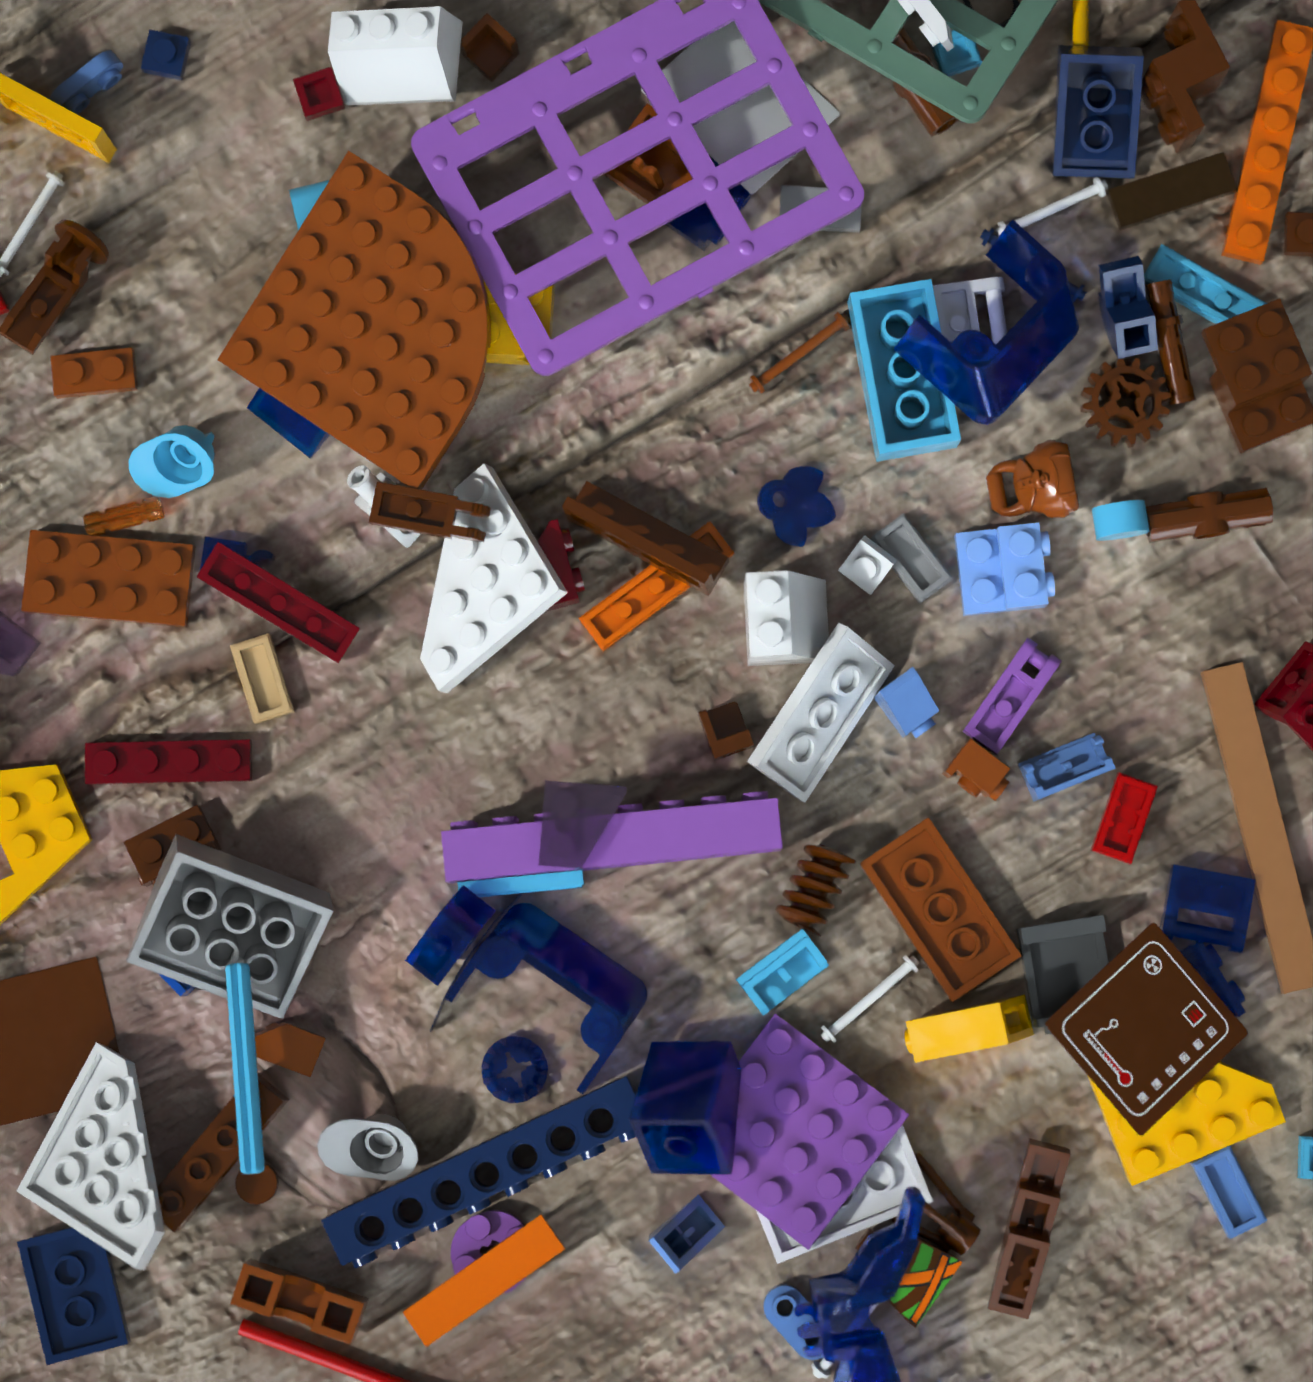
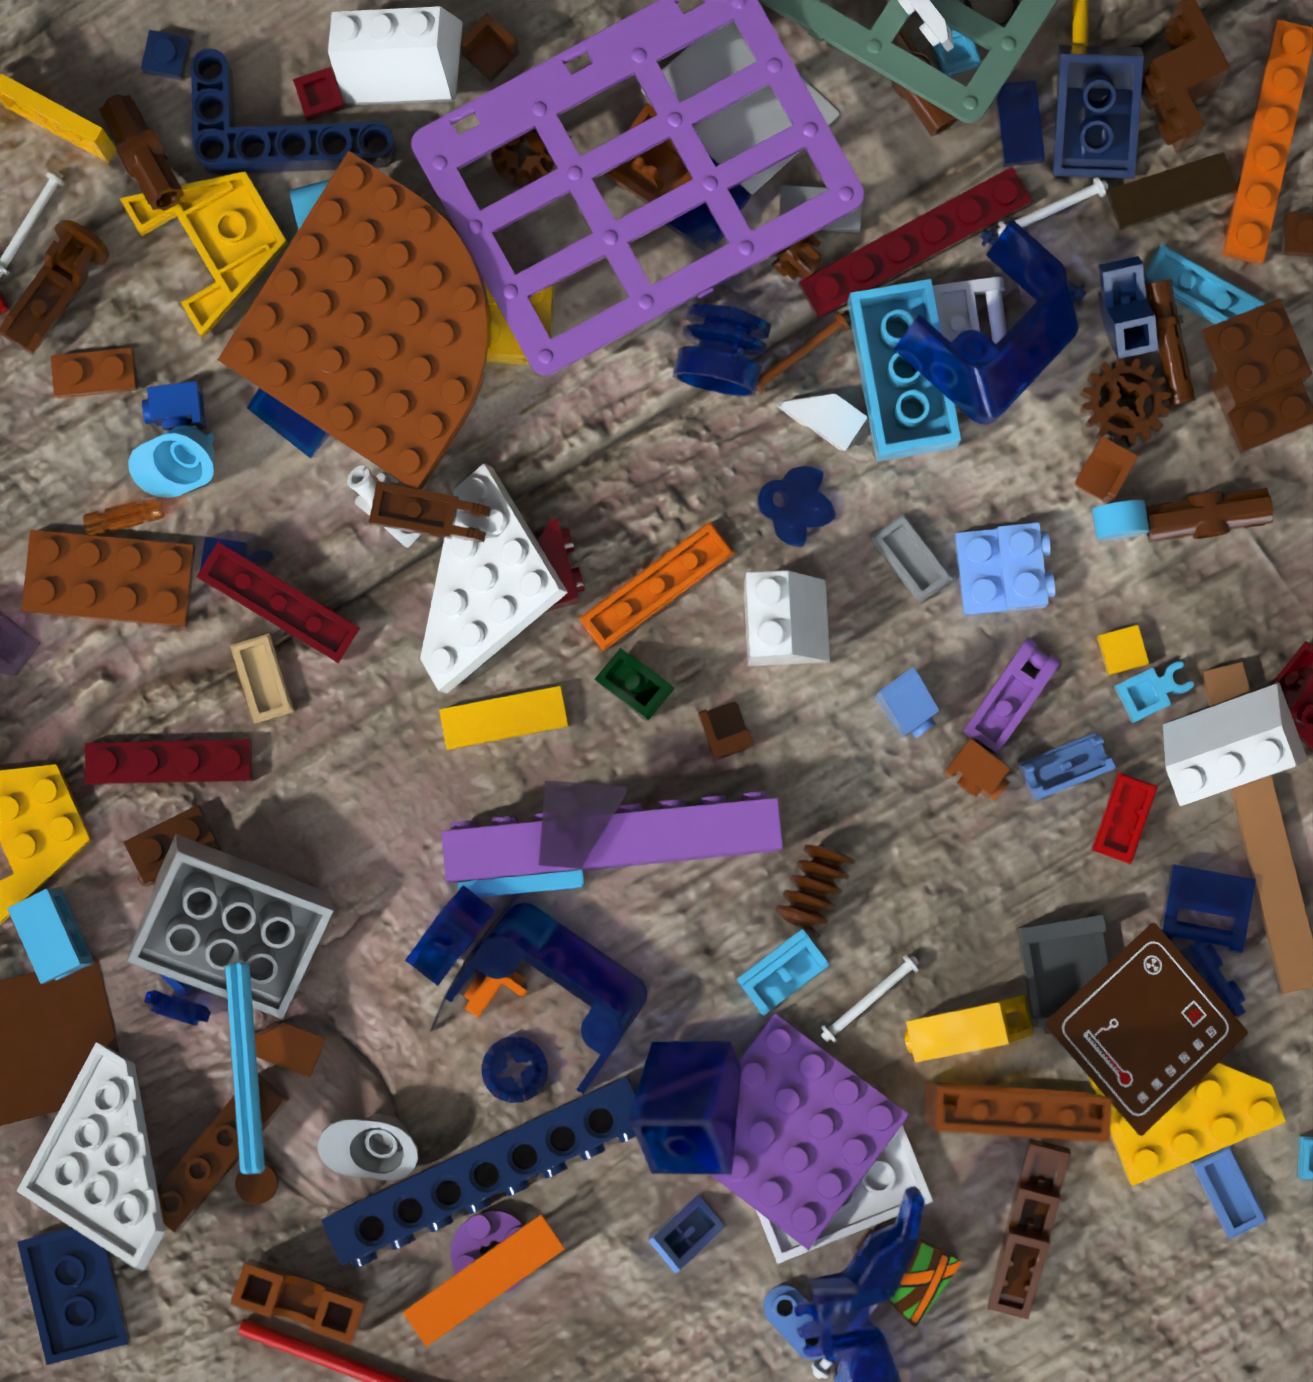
(50, 935): none -> medium azure hinge
(97, 74): medium blue plate -> none
(141, 152): none -> reddish brown piece
(174, 405): none -> blue brick
(177, 1007): none -> clear blue gear
(230, 234): none -> yellow wing
(275, 138): none -> dark blue beam
(483, 991): none -> orange bracket
(503, 718): none -> yellow tile
(532, 169): none -> reddish brown gear
(634, 684): none -> dark green slope
(646, 537): reddish brown fence -> none
(723, 342): none -> clear blue wheel
(799, 259): none -> reddish brown gear
(821, 712): white plate -> none
(827, 416): none -> white slope
(867, 565): white plate -> none
(915, 242): none -> dark red plate
(940, 909): dark orange plate -> none
(955, 1230): reddish brown plant -> none
(1017, 1111): none -> dark orange window
(1020, 124): none -> clear blue tile
(1041, 482): dark orange piece -> none
(1105, 470): none -> dark orange panel
(1123, 650): none -> yellow tile
(1148, 693): none -> medium azure plate
(1231, 744): none -> white slope

